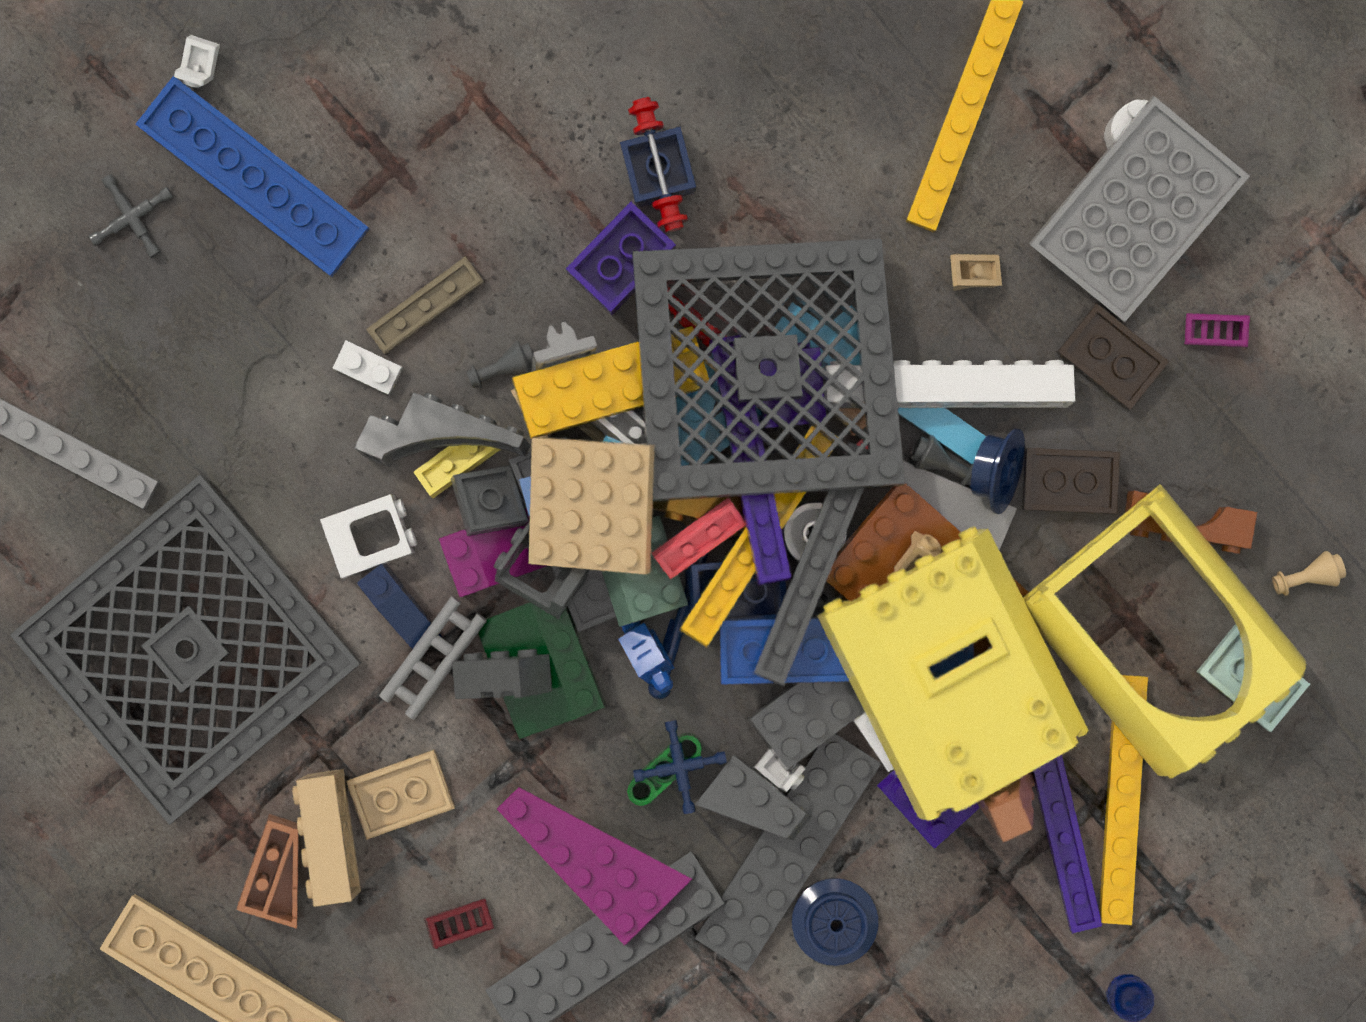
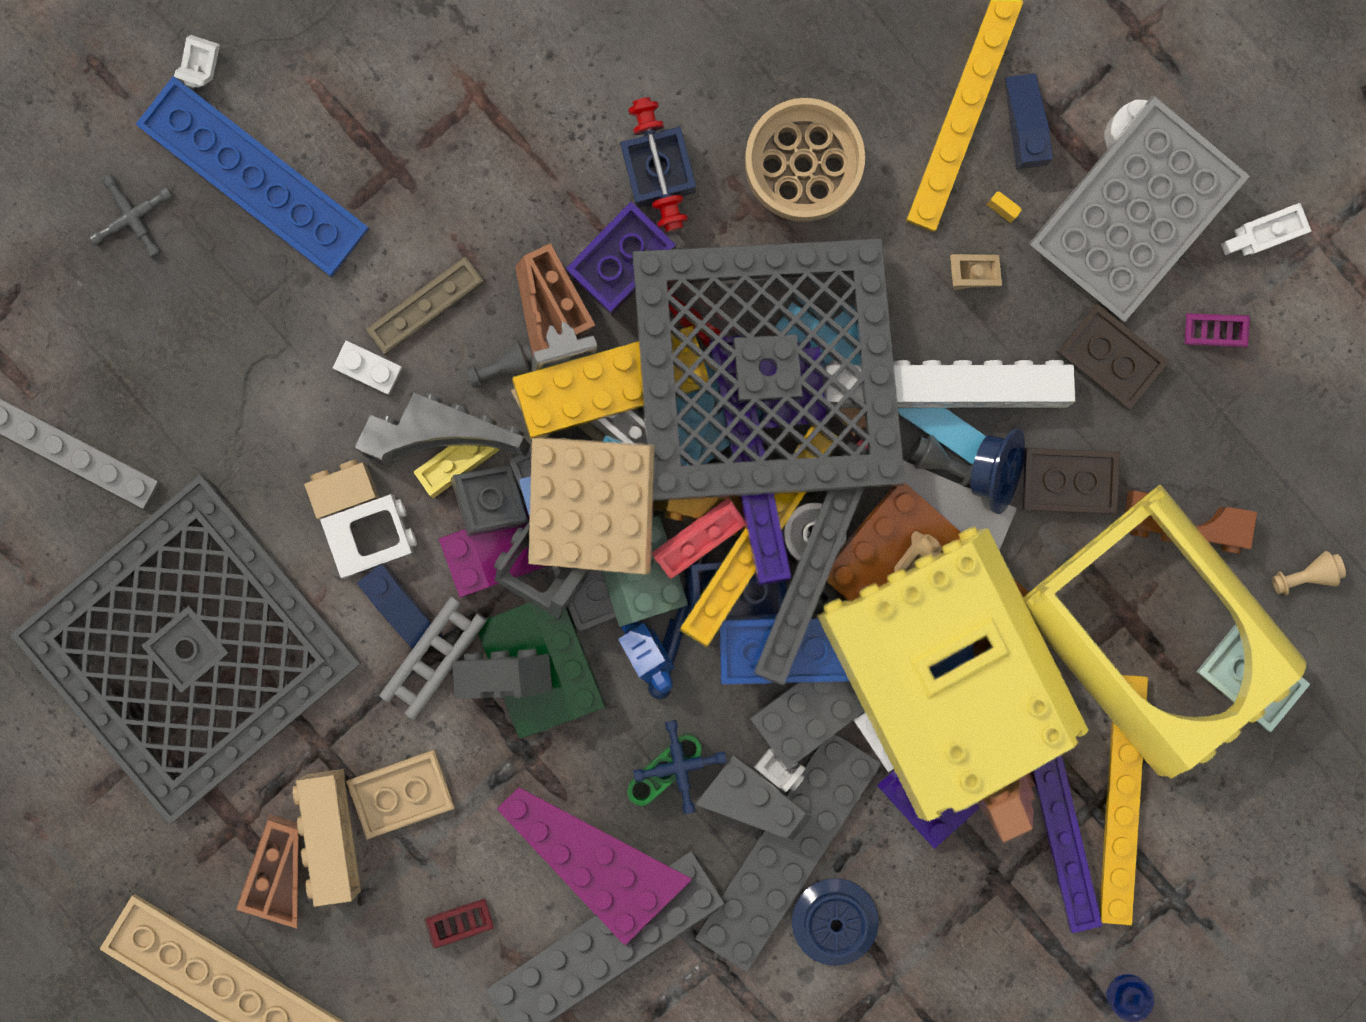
(341, 490): none -> tan brick
(549, 297): none -> nougat wedge
(801, 119): none -> tan wheel
(1004, 206): none -> yellow tile
(1028, 122): none -> dark blue slope
(1268, 231): none -> white hinge

